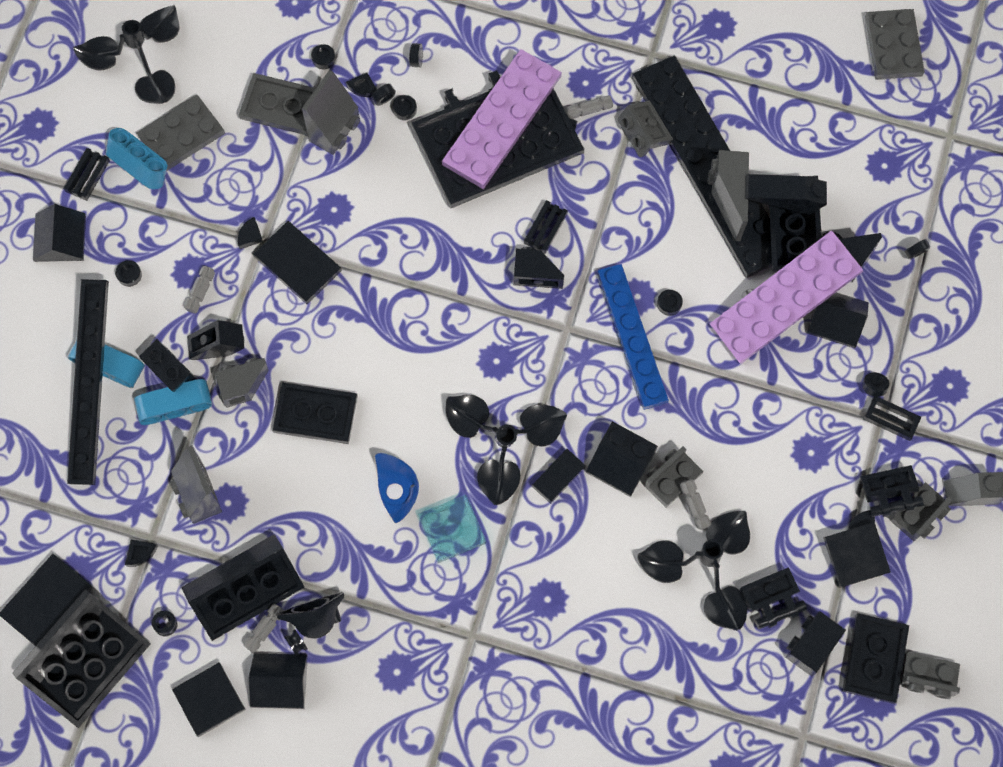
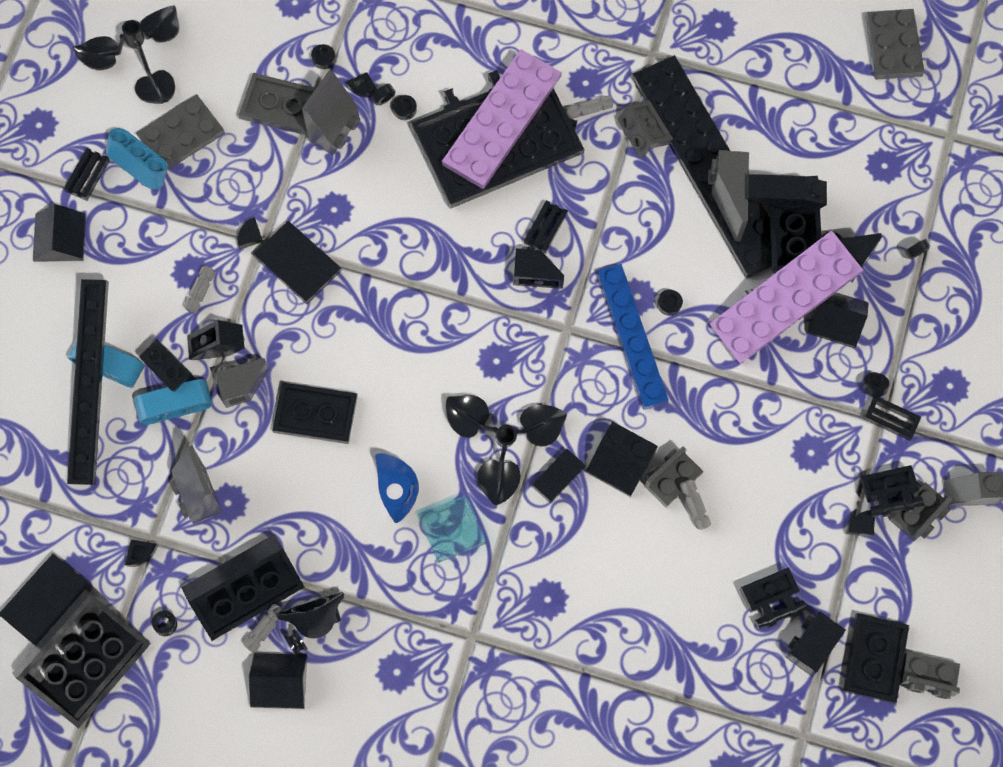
(128, 273): black tile -> none
(208, 699): black tile -> none
(416, 55): black tile -> none
(726, 534): black plant -> none
(856, 554): black tile -> none

